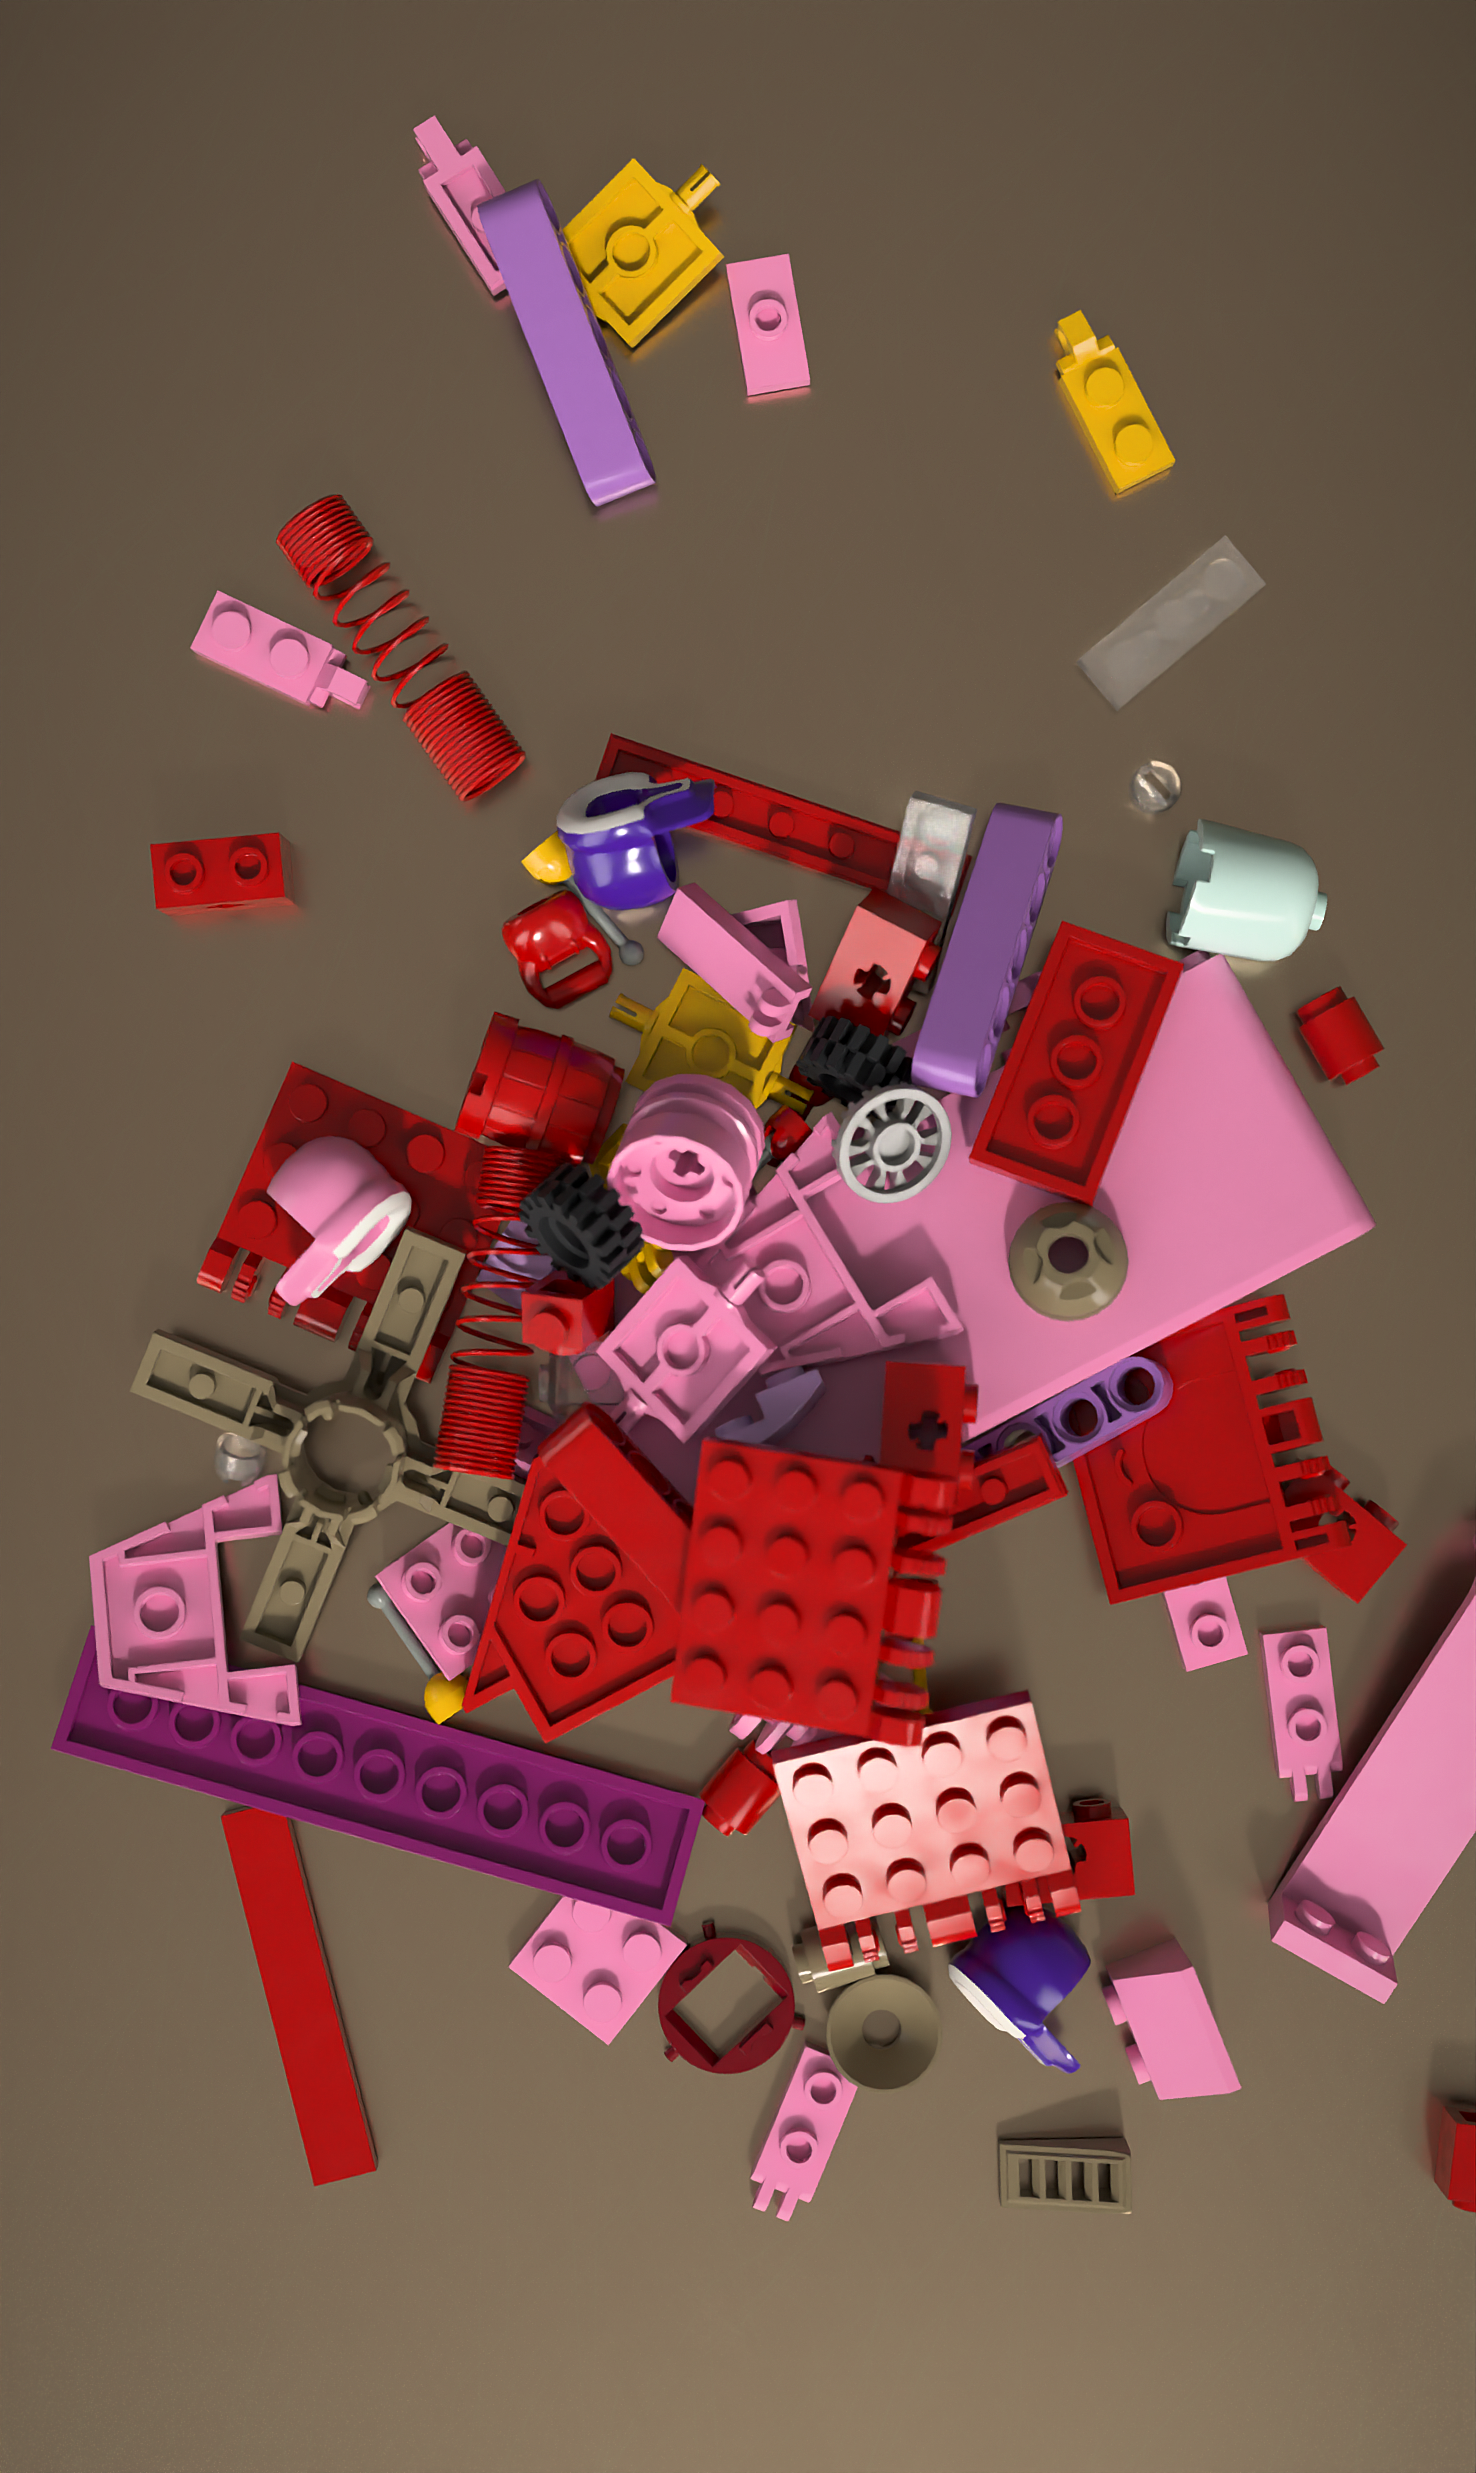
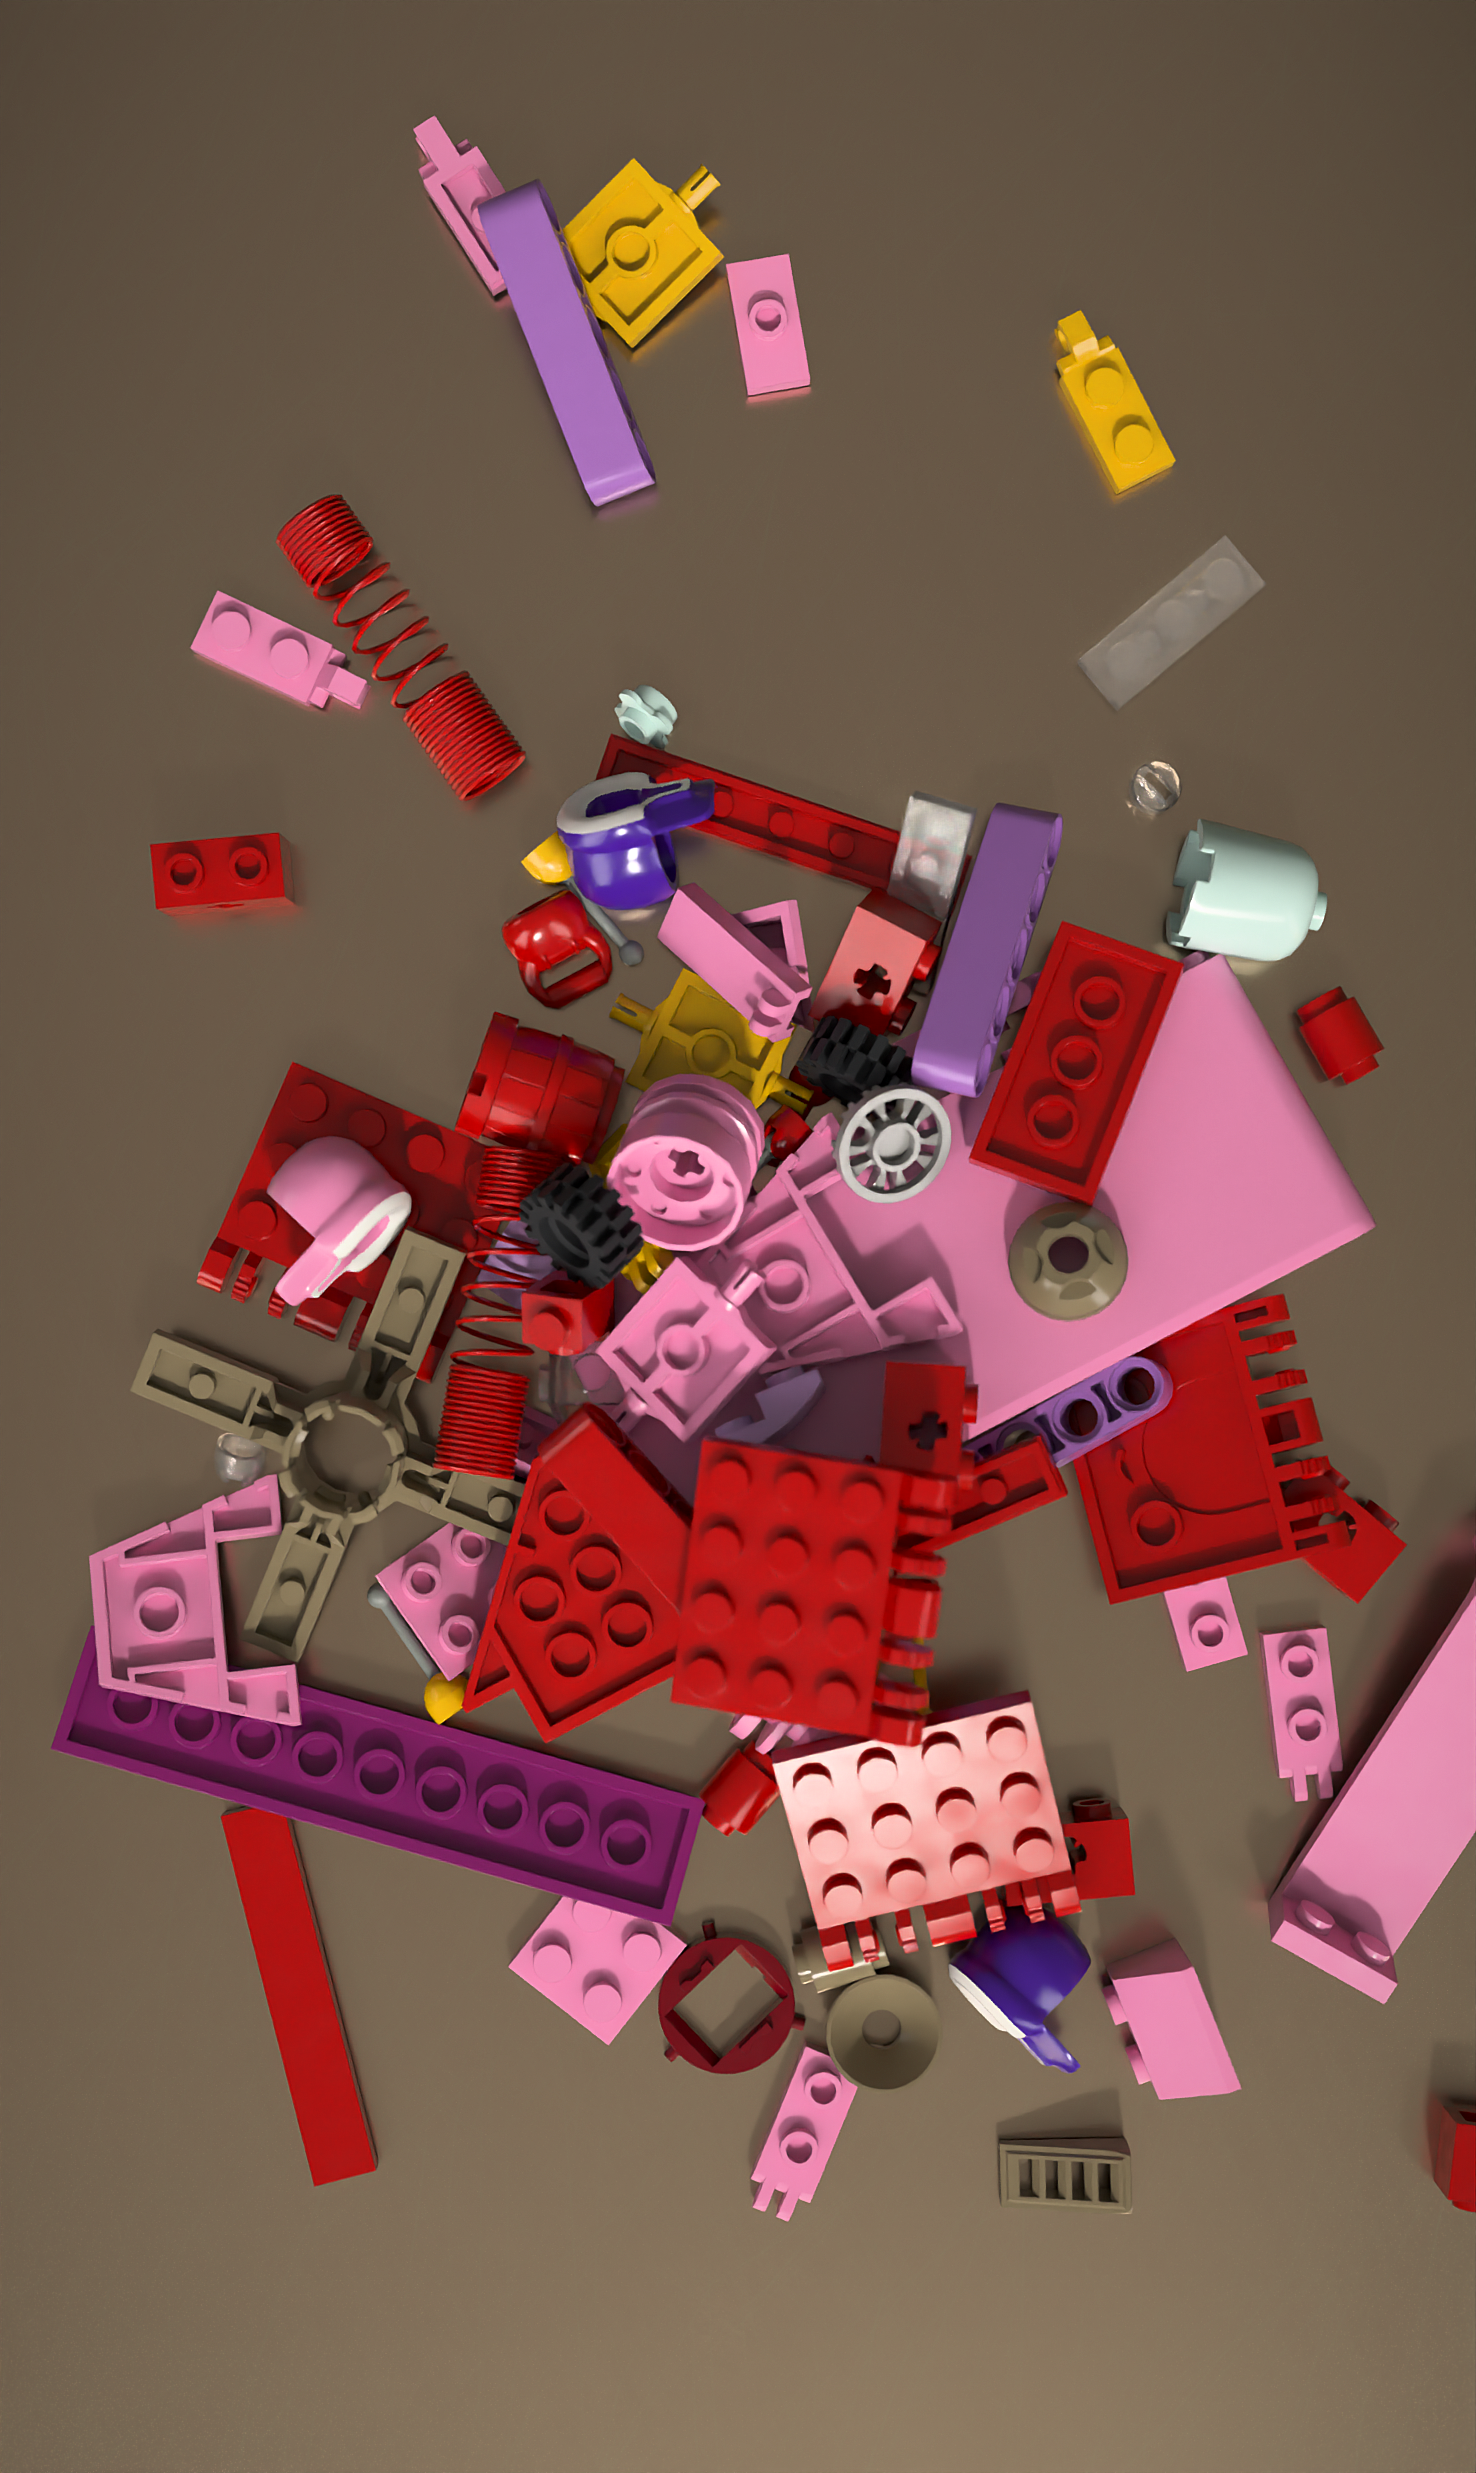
(646, 715): none -> light aqua plate

